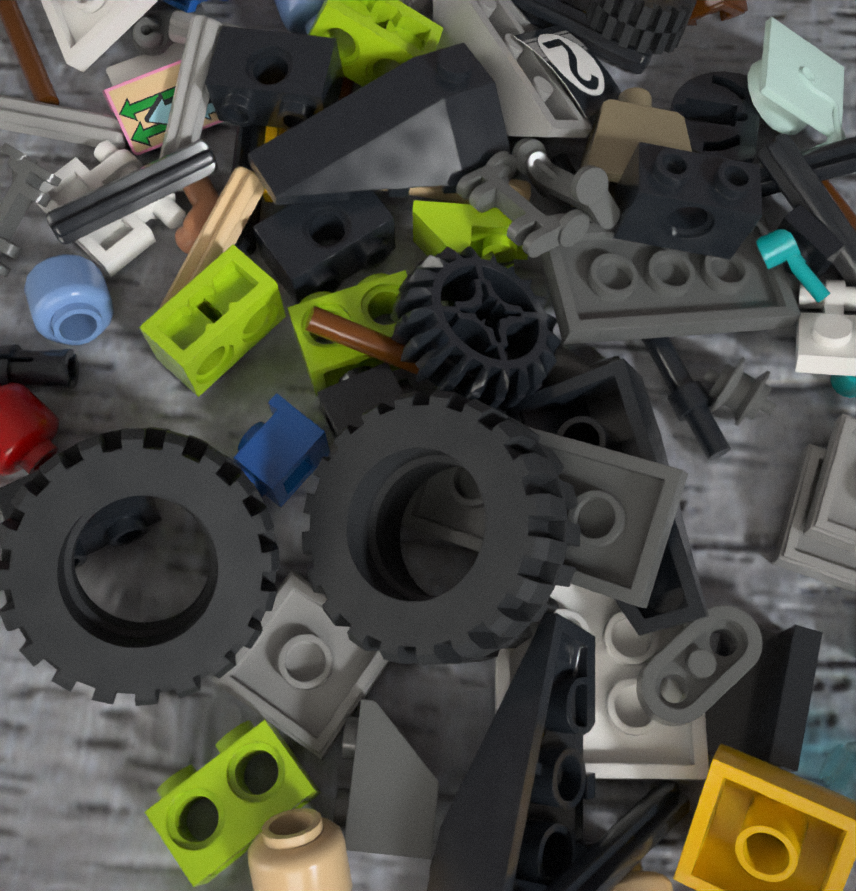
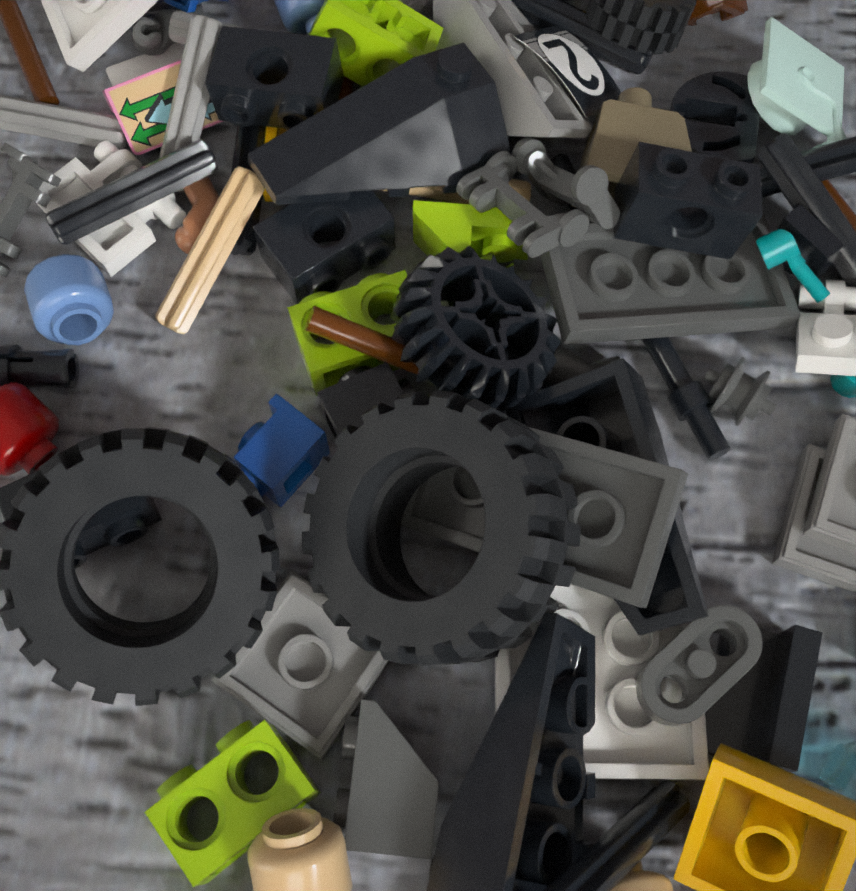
(214, 320): lime brick -> none

